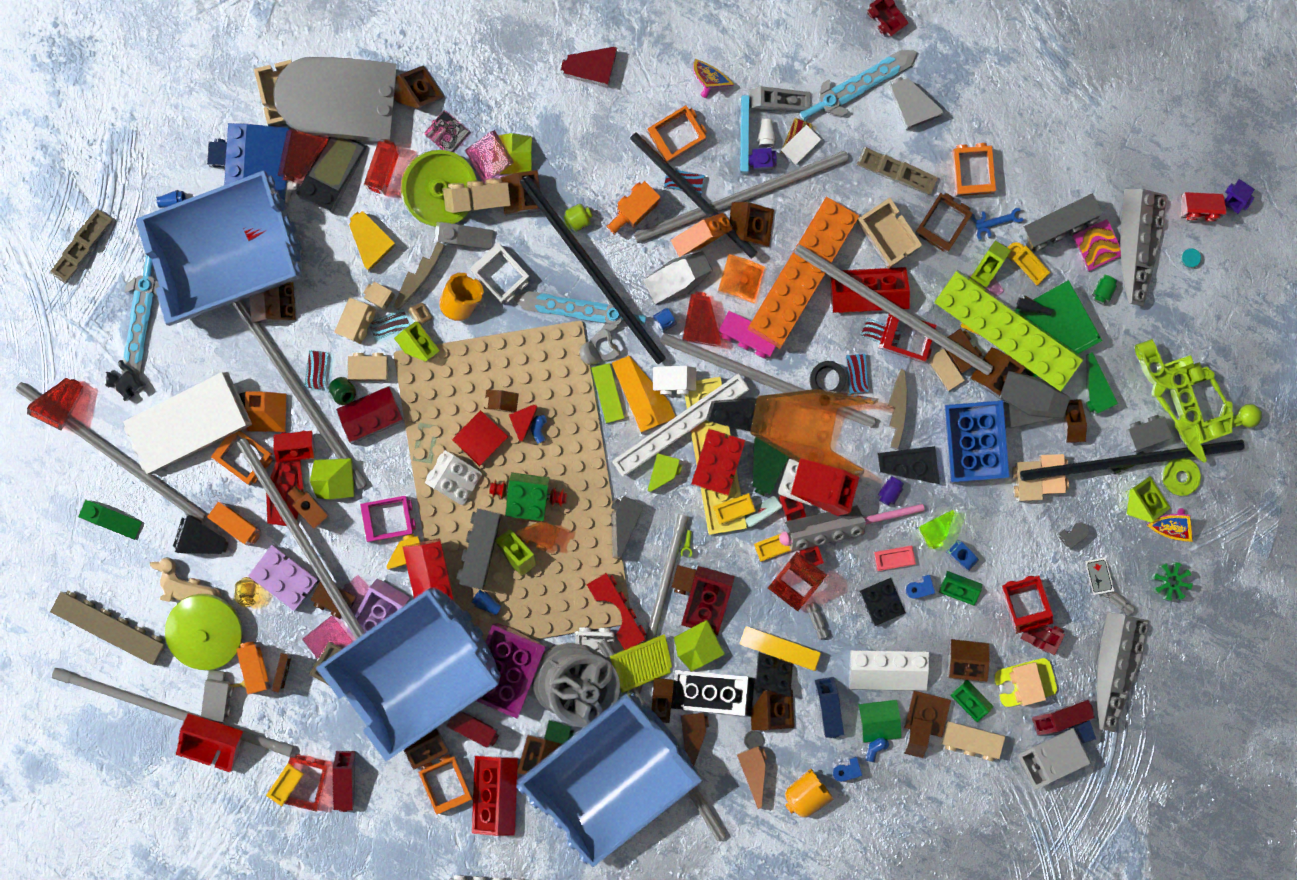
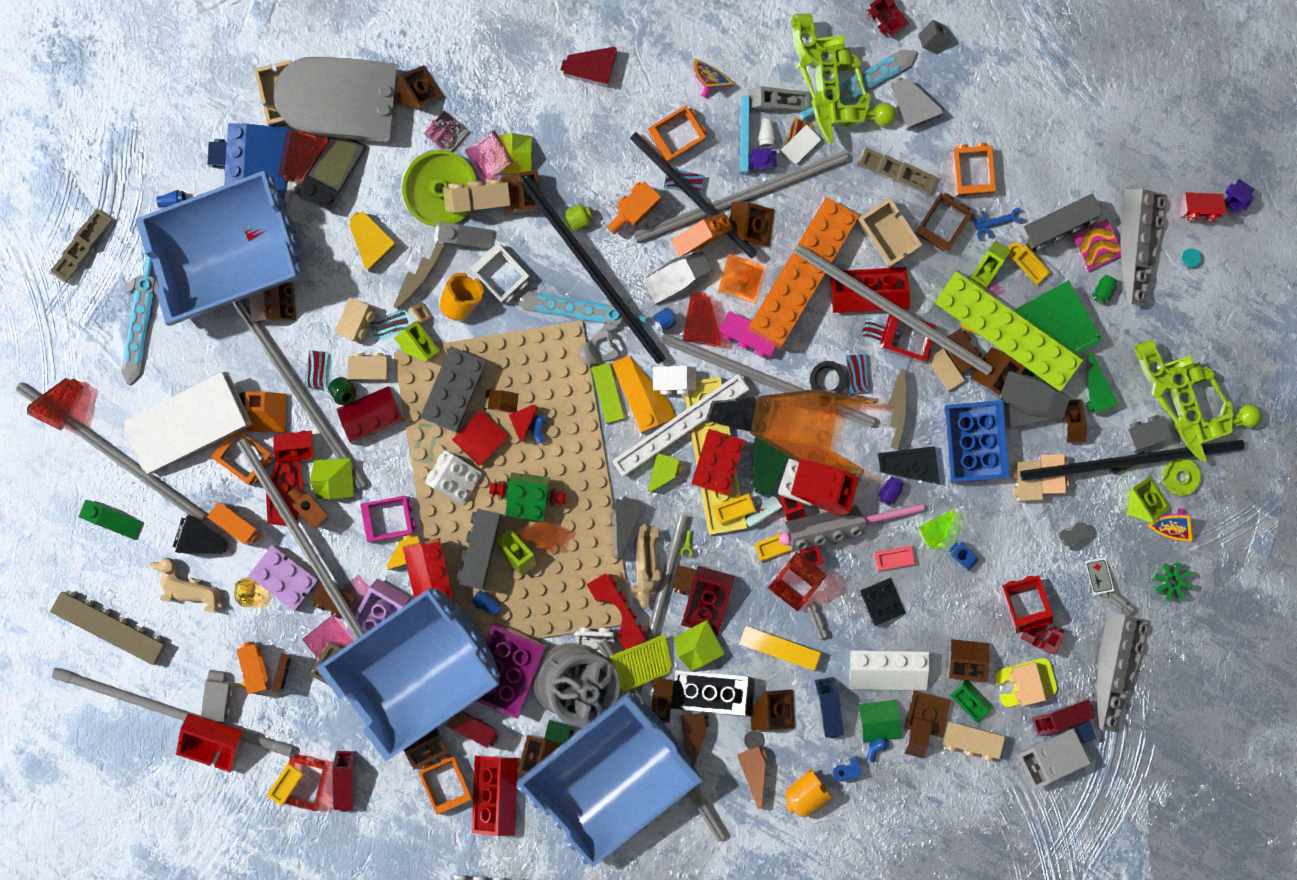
(127, 381): black animal -> none
(203, 631): lime dish -> none
(378, 295): tan slope -> none
(381, 167): clear red window -> none
(453, 389): none -> dark grey brick
(646, 565): none -> tan animal
(773, 675): black hinge -> none
(832, 112): none -> lime piece
(917, 590): blue leg -> none
(934, 36): none -> dark grey panel
(960, 588): green slope -> none
(1027, 305): black cone -> none

